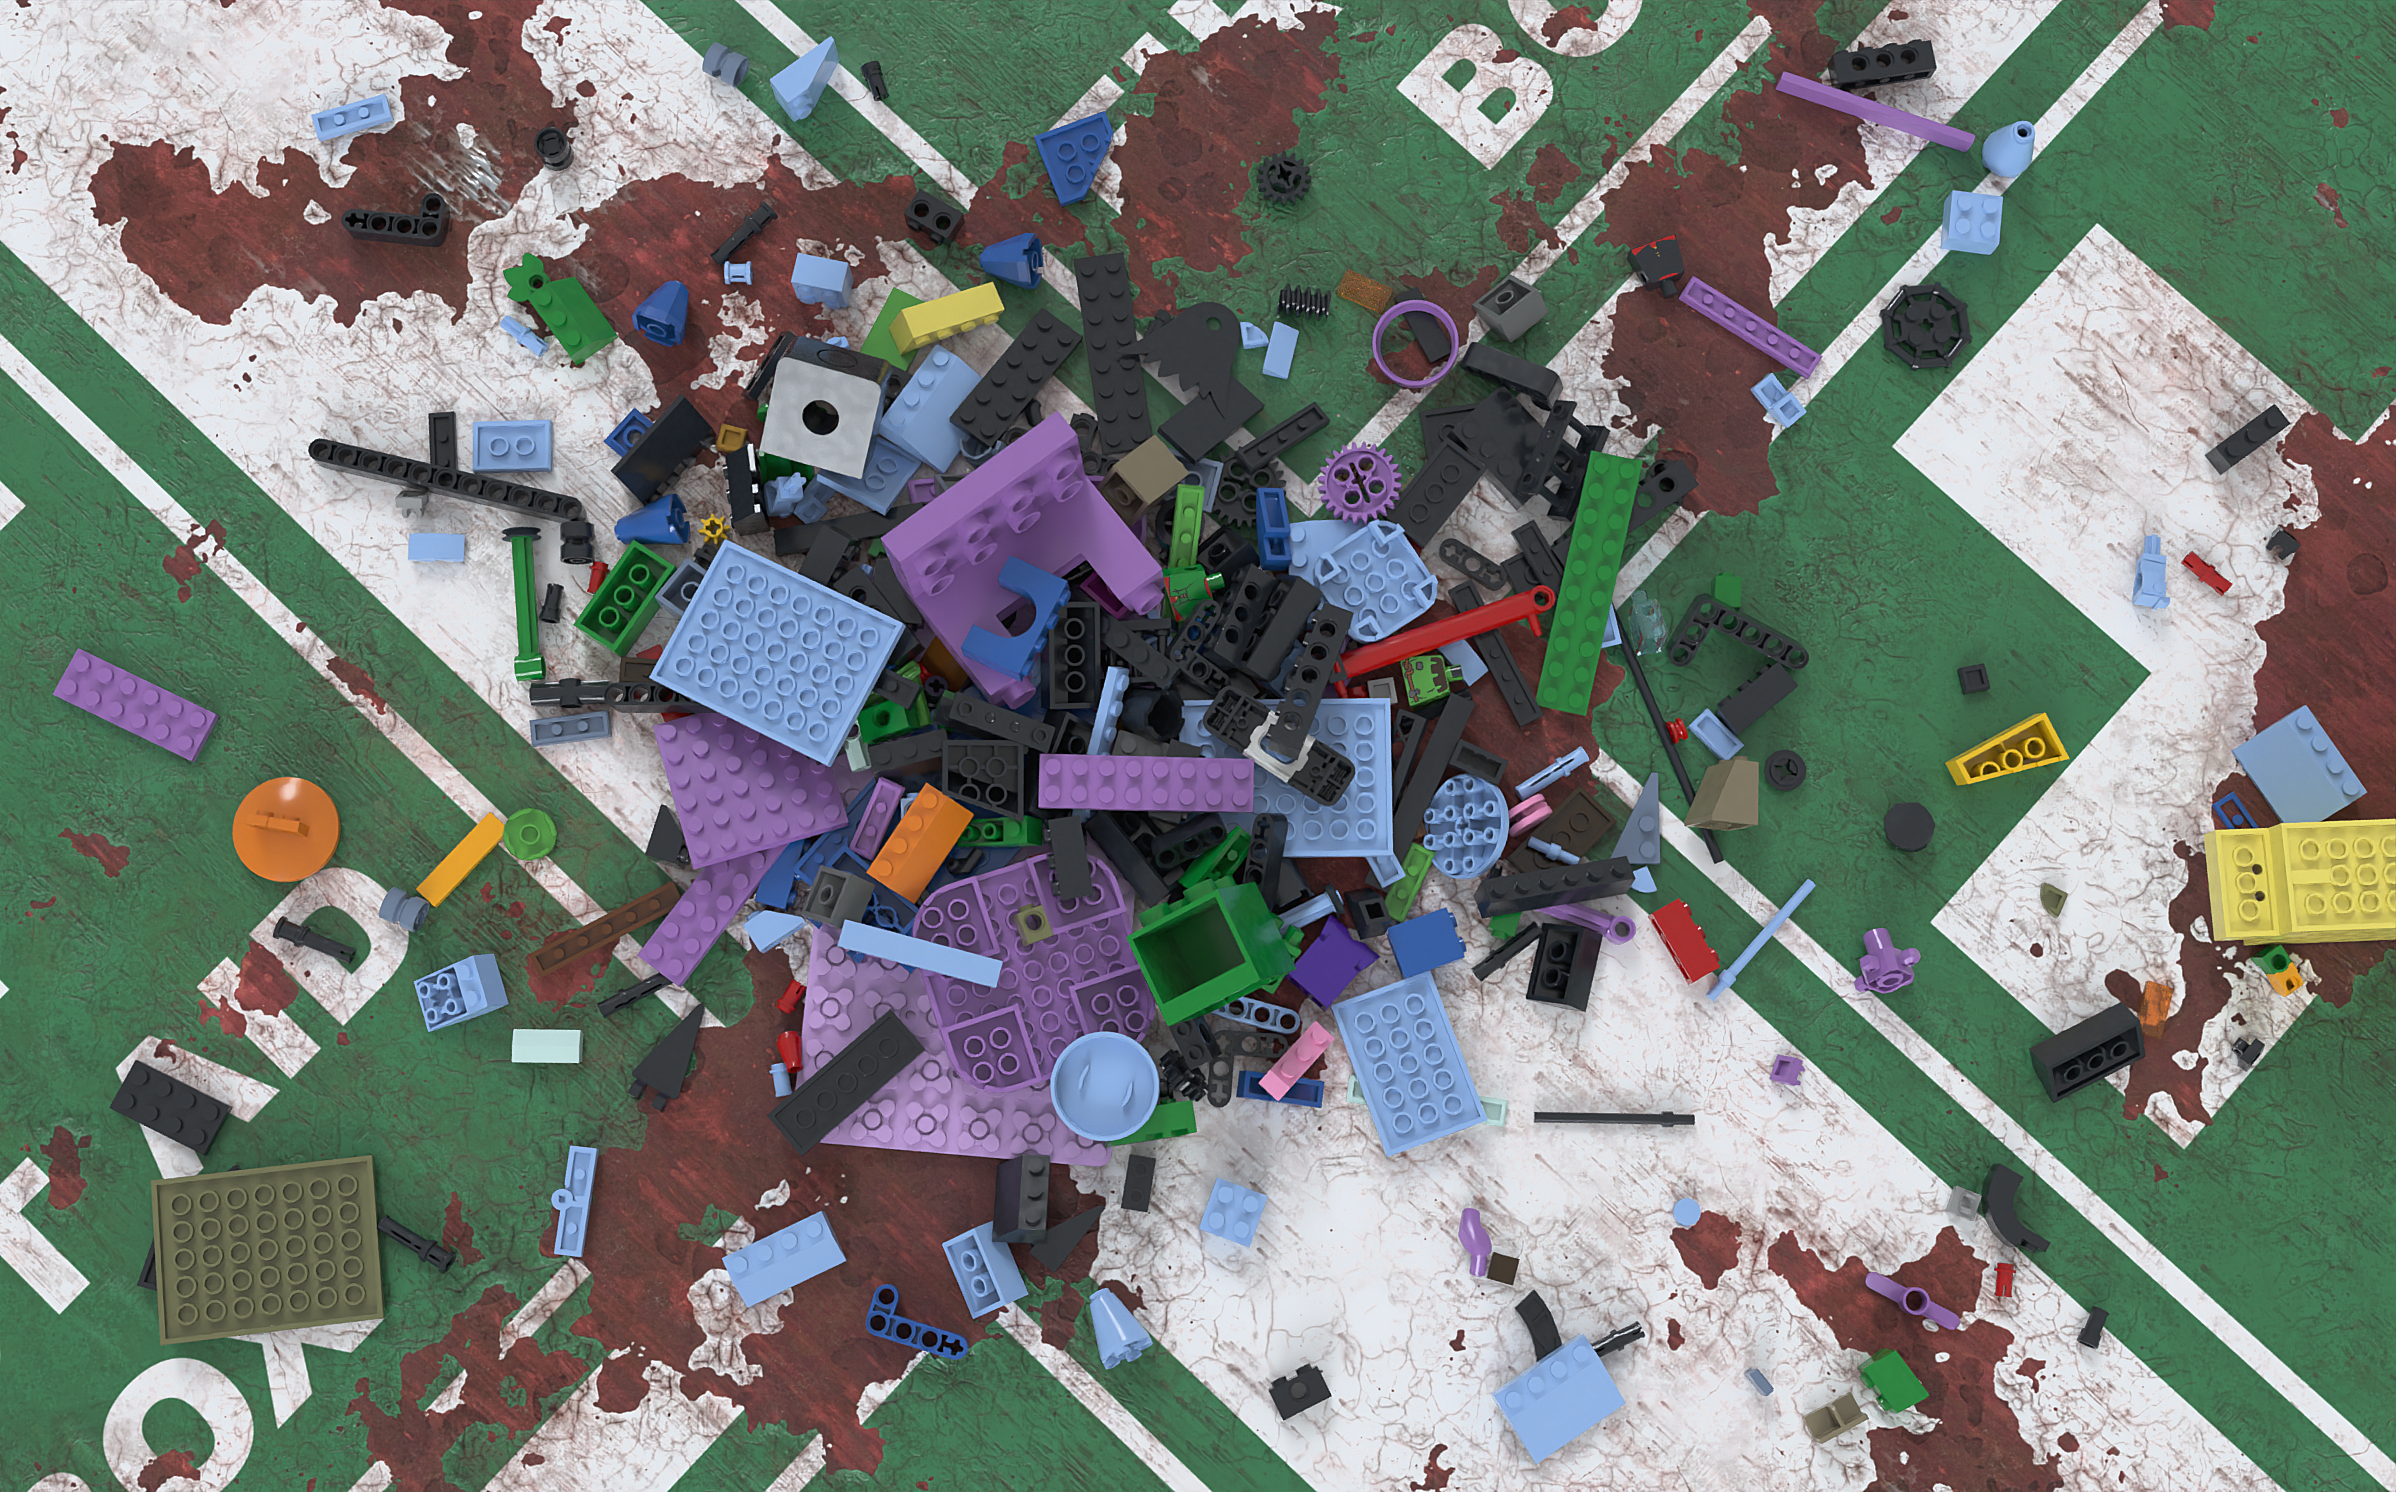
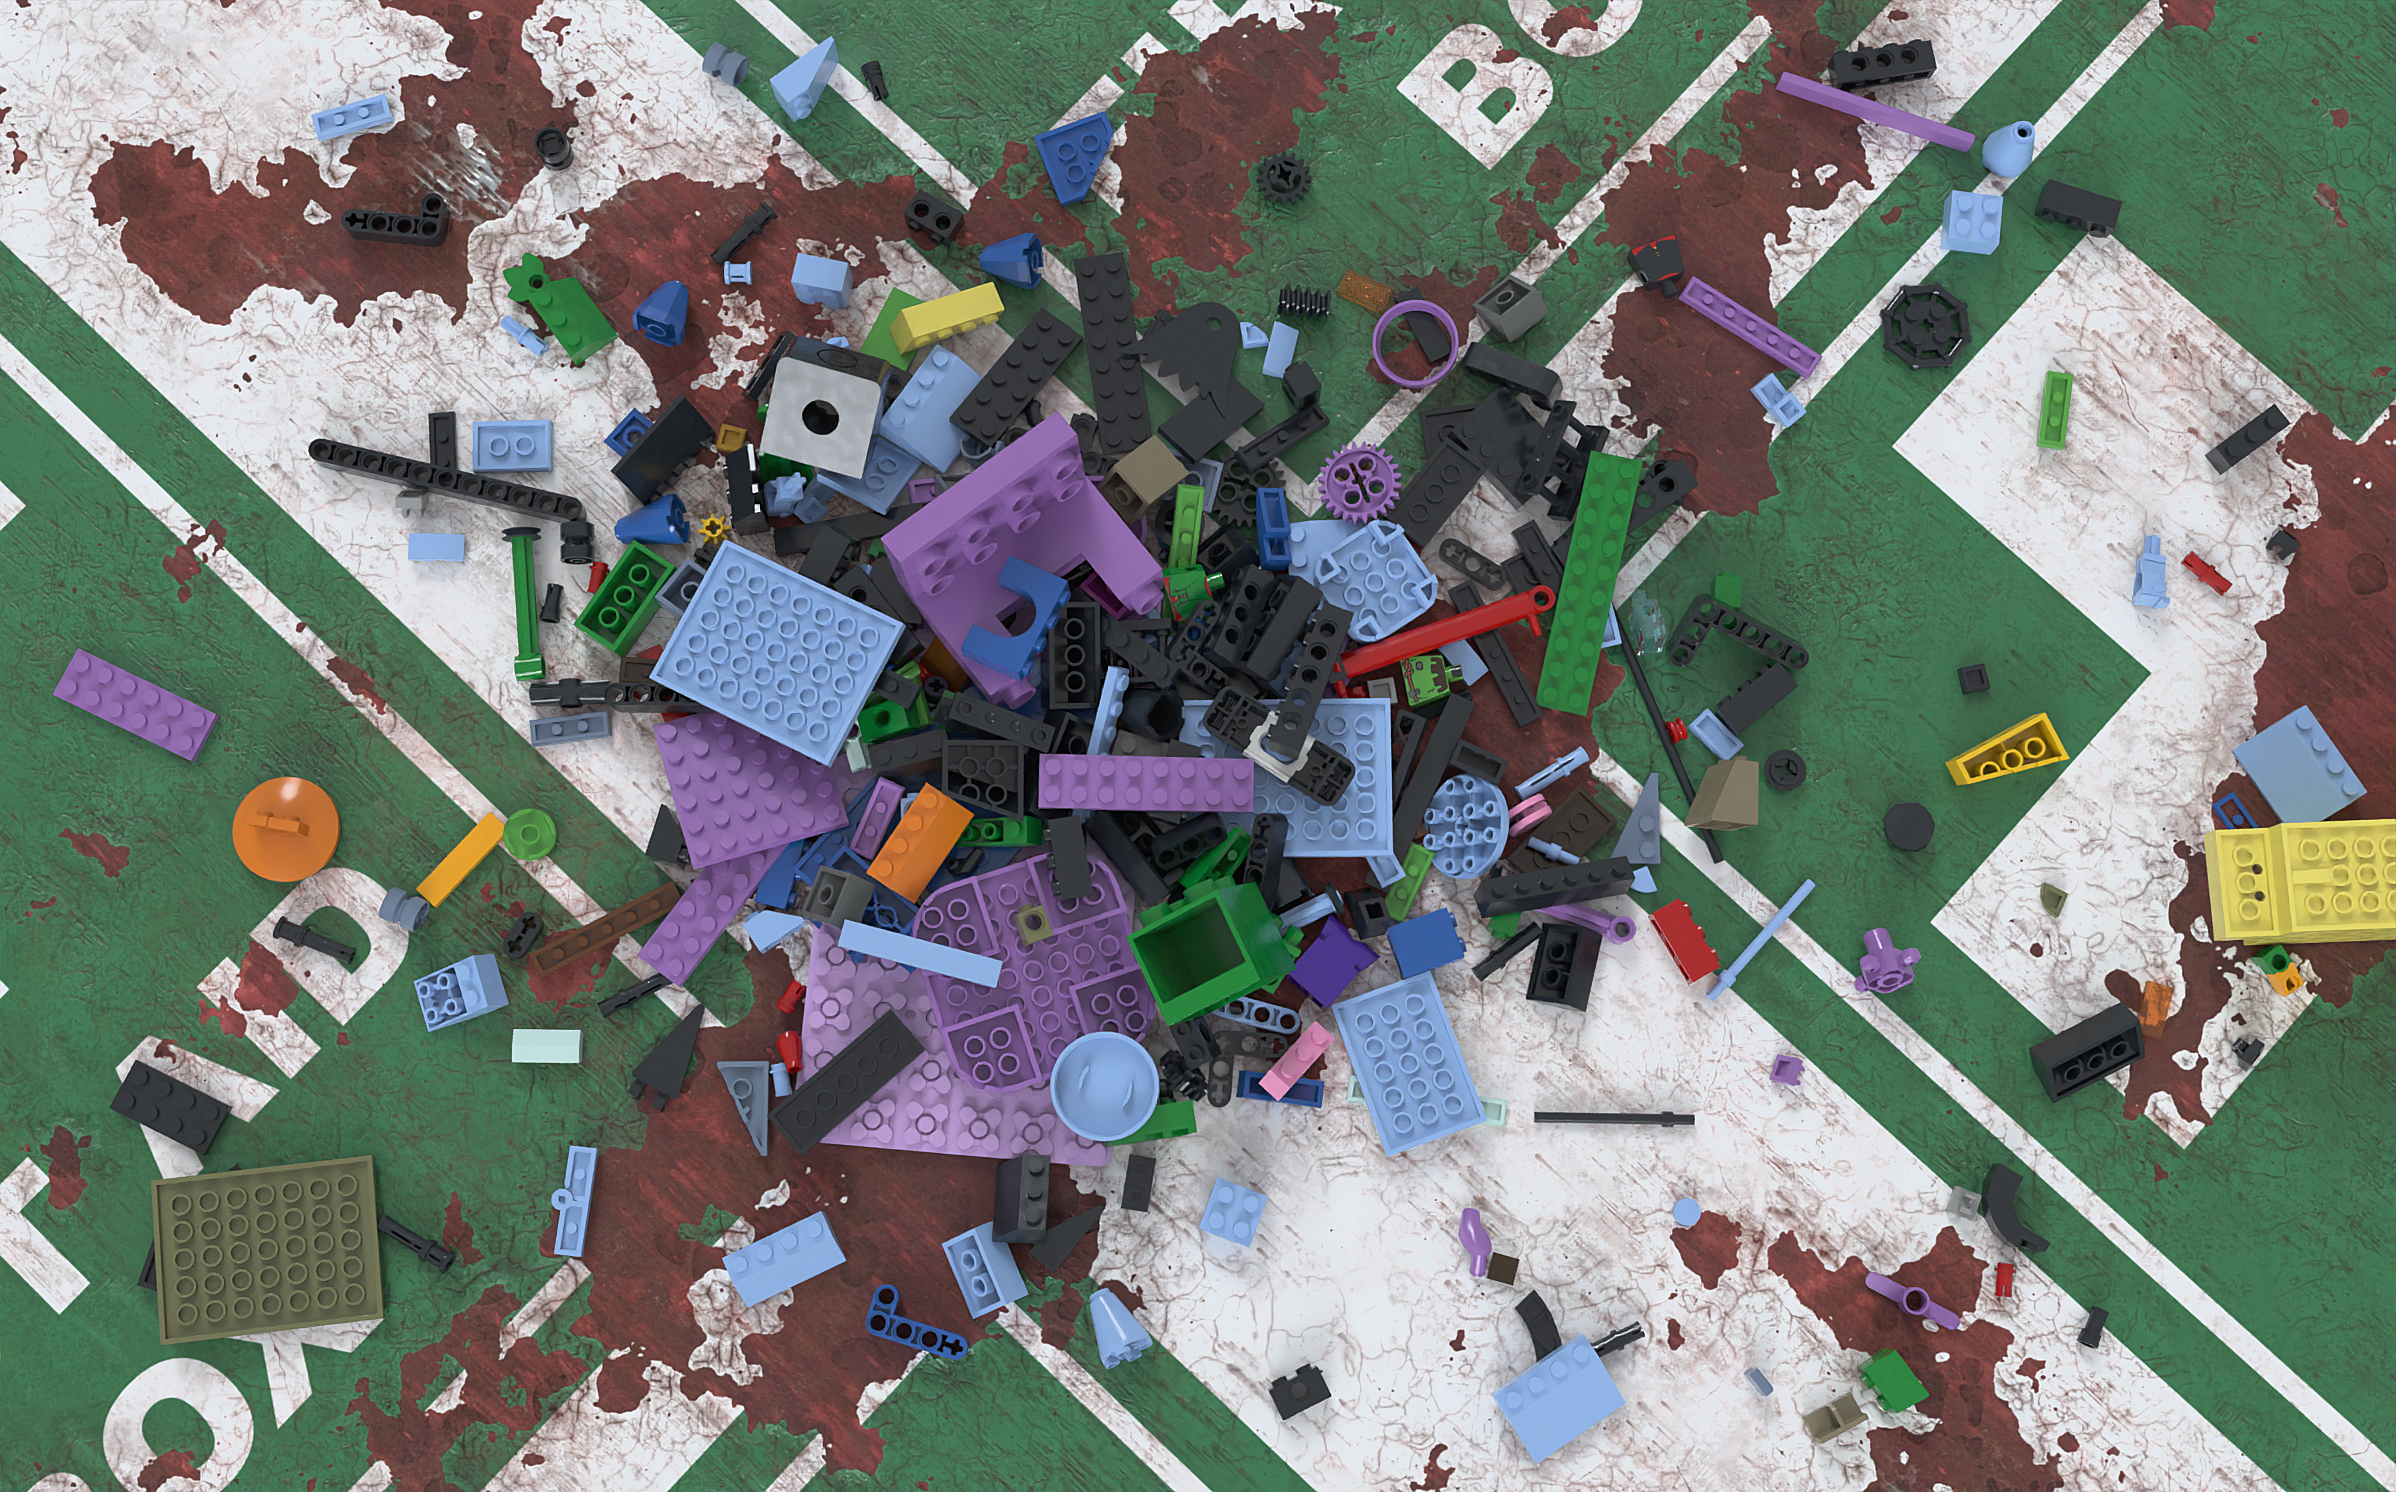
(528, 938): none -> black beam
(750, 1088): none -> sand blue wing
(1301, 385): none -> black brick
(2054, 410): none -> bright green plate
(2077, 209): none -> black brick

